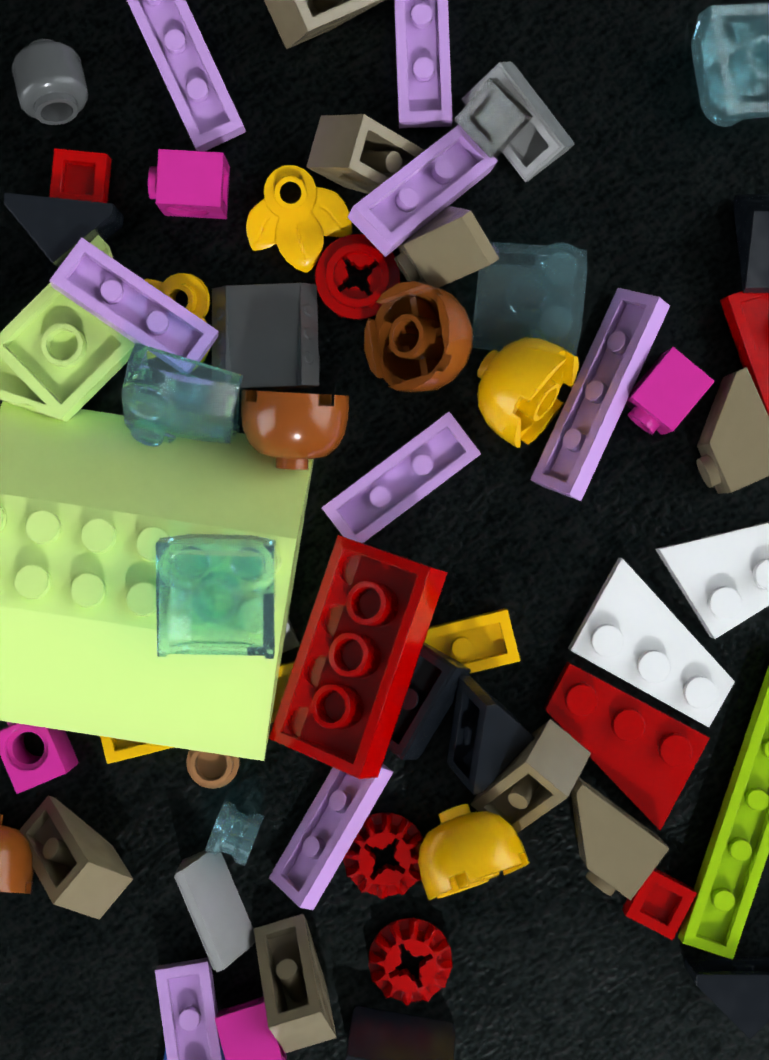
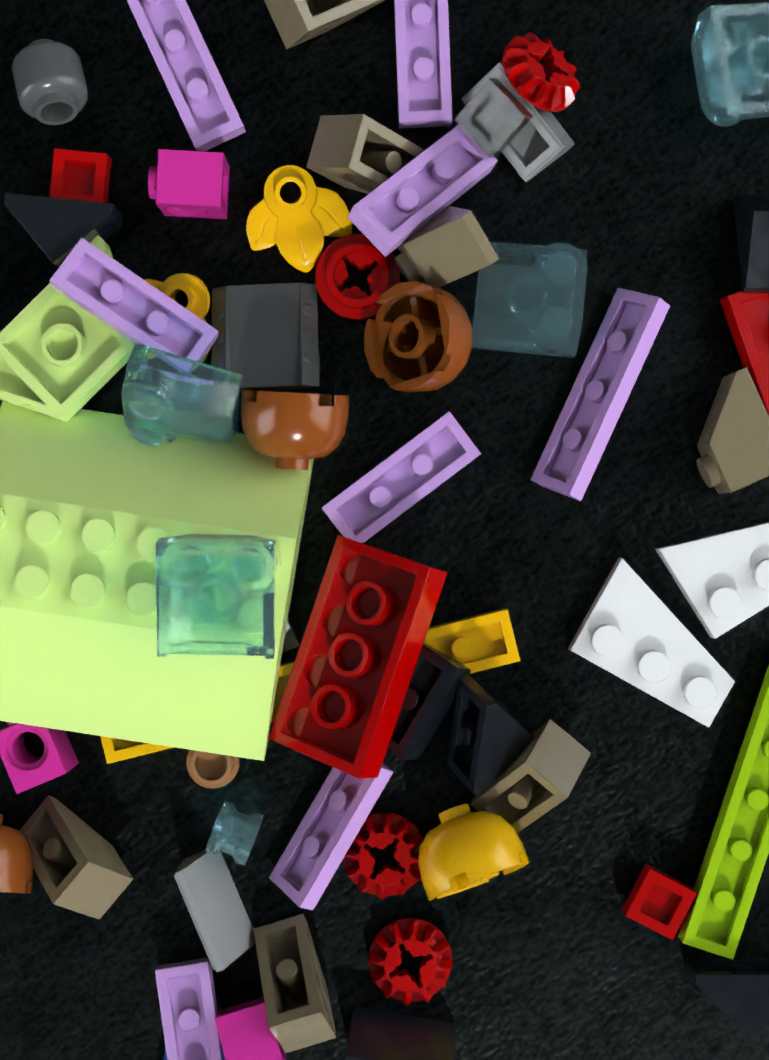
(522, 387): yellow cylinder -> none
(527, 65): none -> red gear
(613, 842): dark tan slope -> none
(628, 739): red wing -> none
(667, 393): dark pink brick -> none

